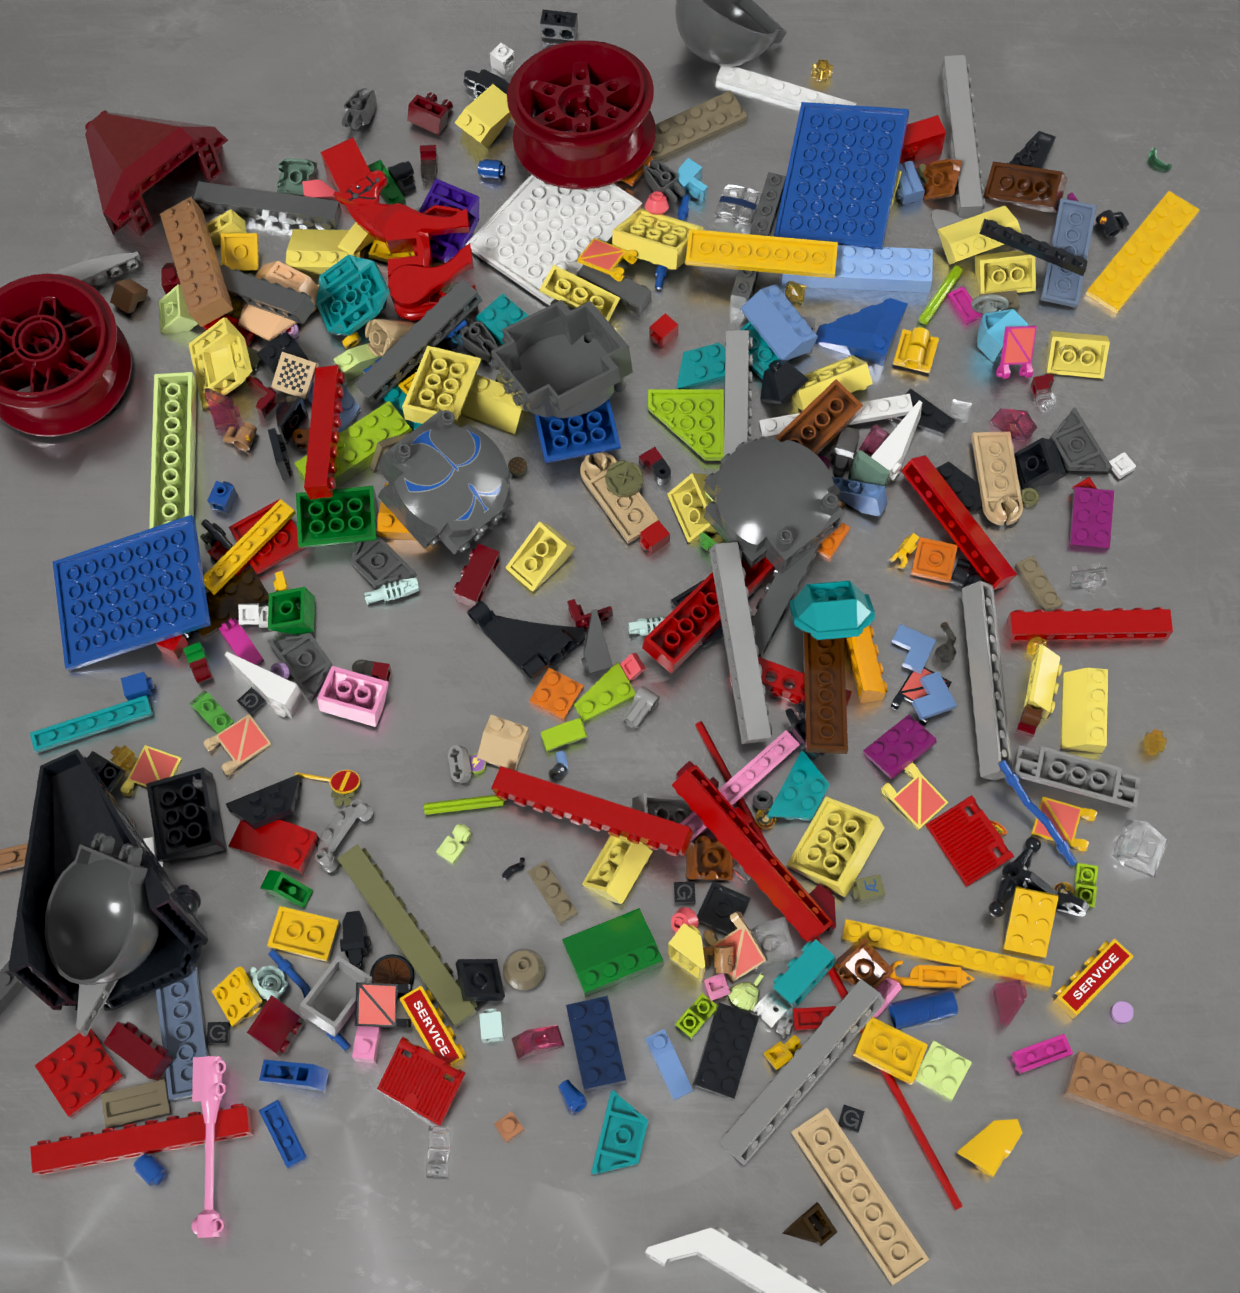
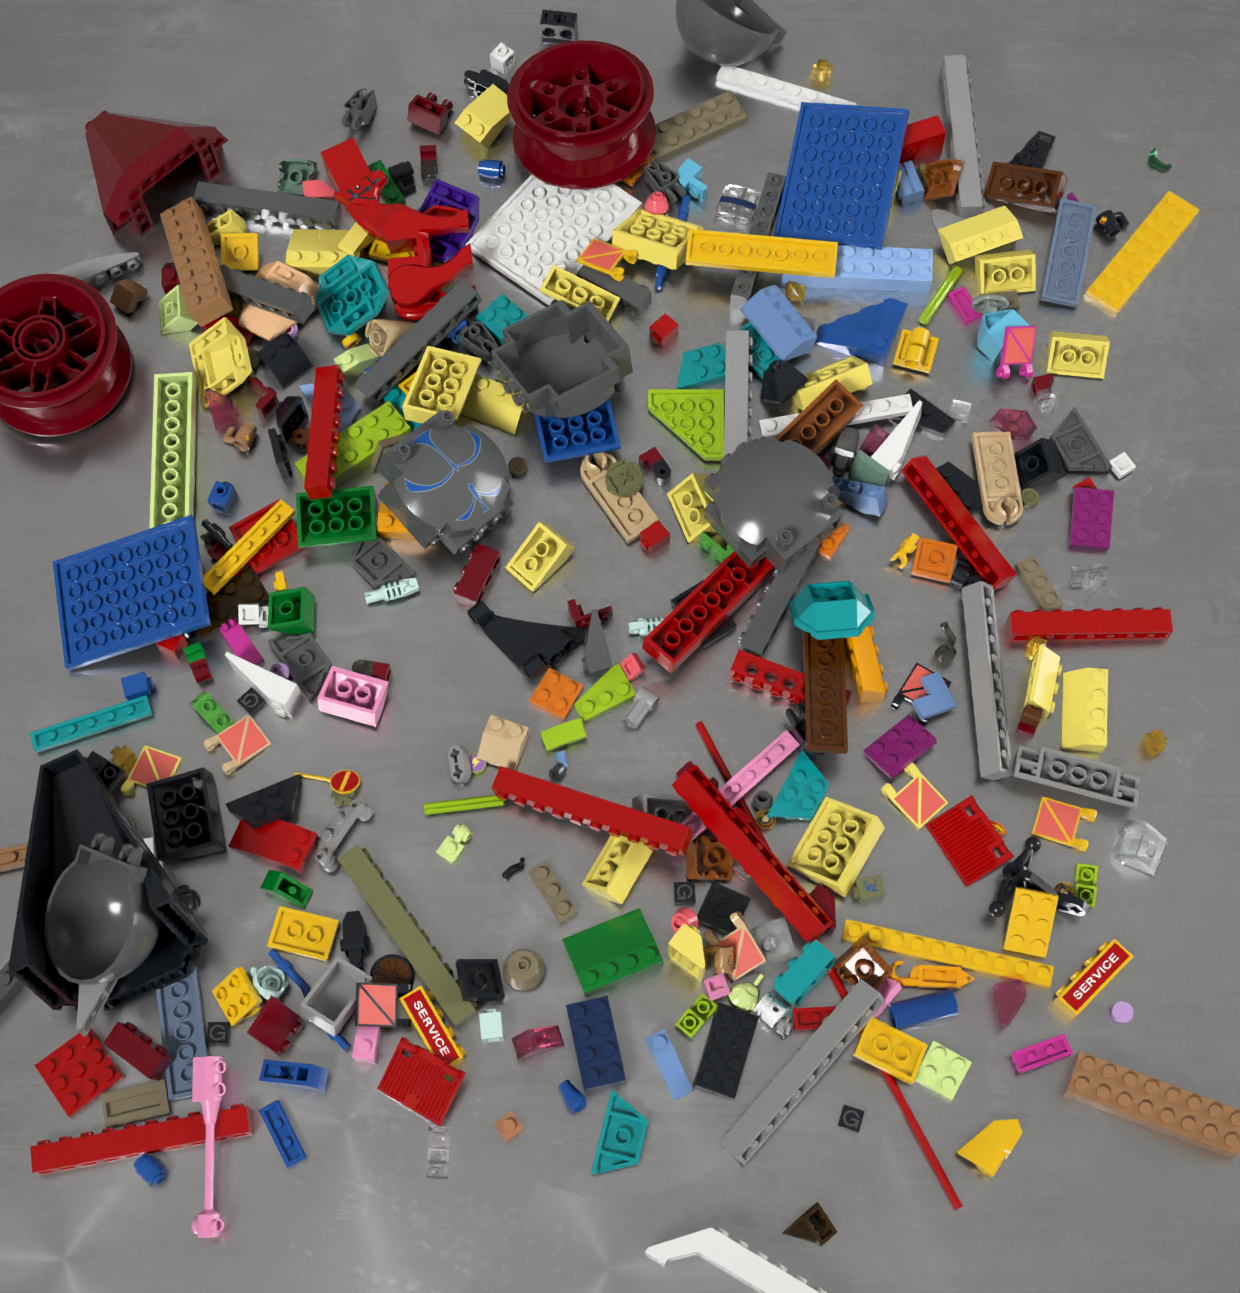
(294, 375): tan tile -> none
(740, 643): light grey brick -> none
(782, 1053): yellow plate -> none
(860, 1196): tan plate -> none
(918, 644): medium blue tile -> none
(1033, 247): black plate -> none
(1061, 845): blue bar -> none

